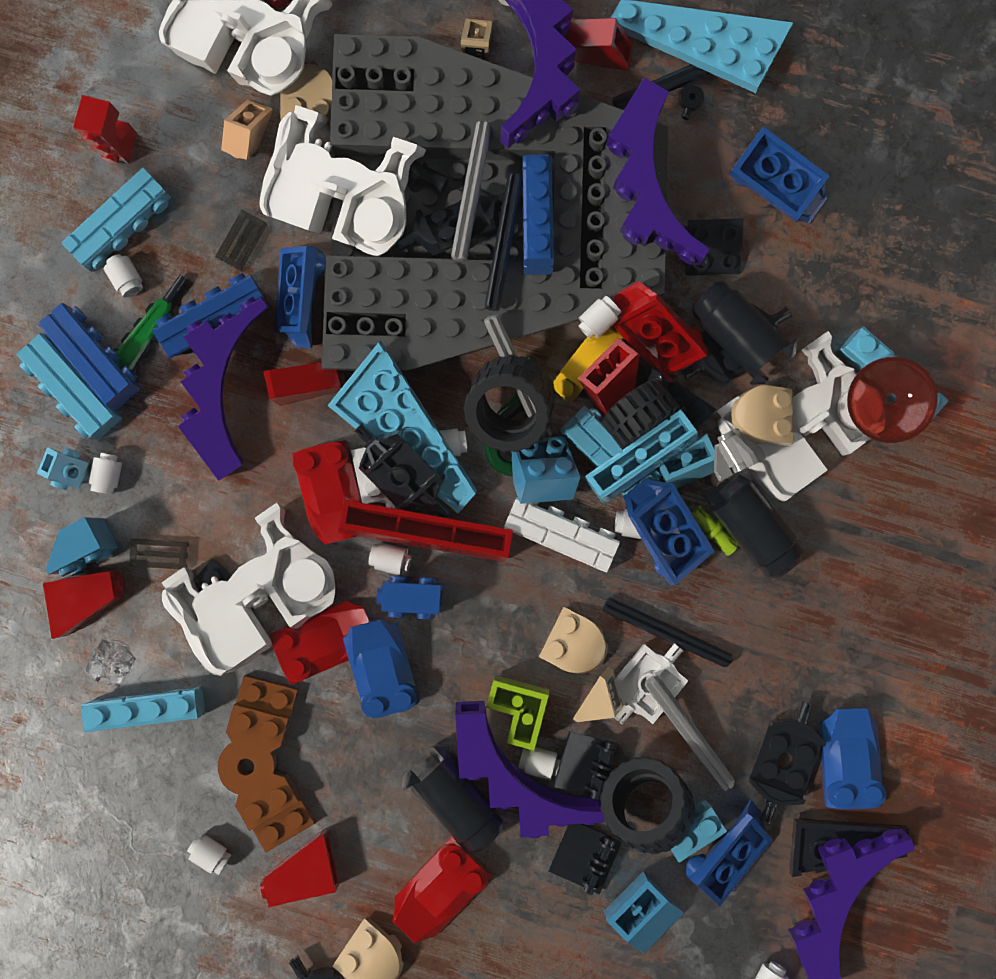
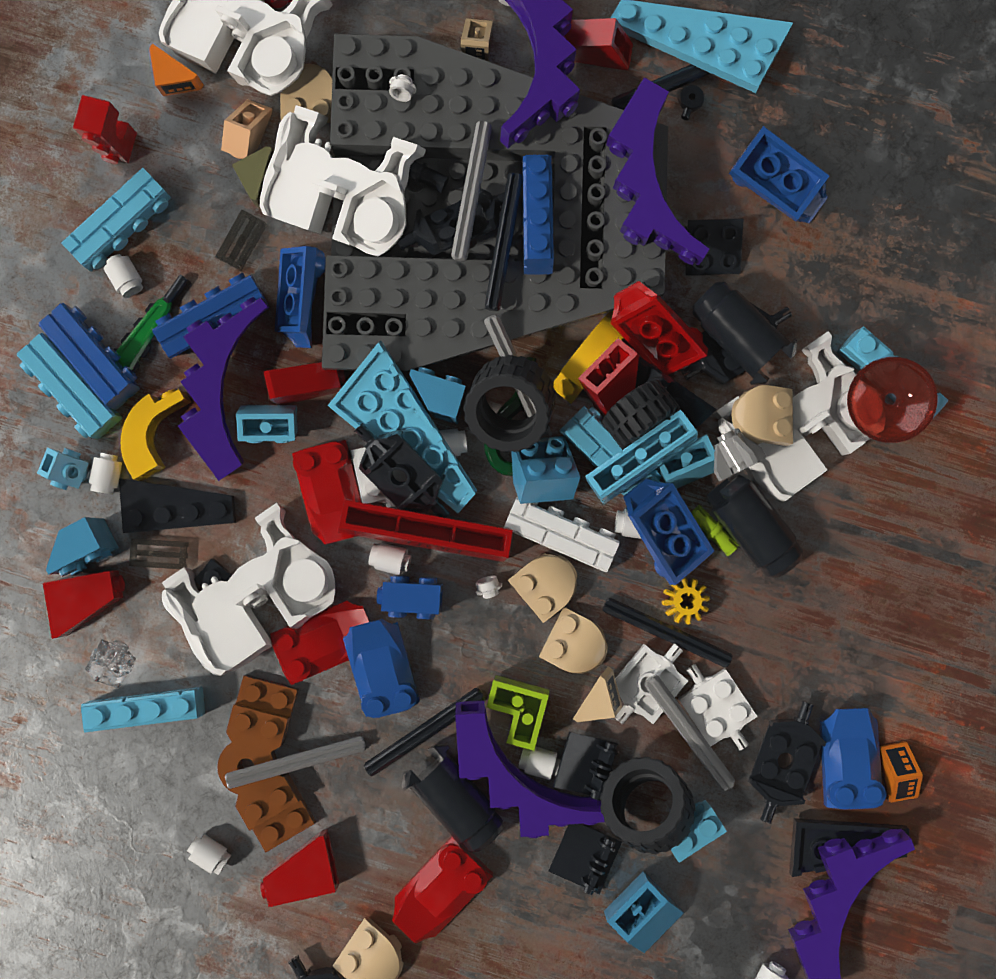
(139, 431): none -> yellow arch
(167, 507): none -> black wing
(172, 76): none -> orange slope
(252, 172): none -> olive slope
(267, 423): none -> medium azure brick
(295, 762): none -> light grey axle
(402, 88): none -> white plate
(418, 735): none -> black axle
(441, 396): none -> dark azure slope
(488, 586): none -> white plate
(546, 584): none -> tan slope
(599, 317): white brick -> none
(695, 601): none -> yellow gear
(717, 707): none -> white plate
(731, 856): blue slope -> none
(900, 772): none -> orange slope

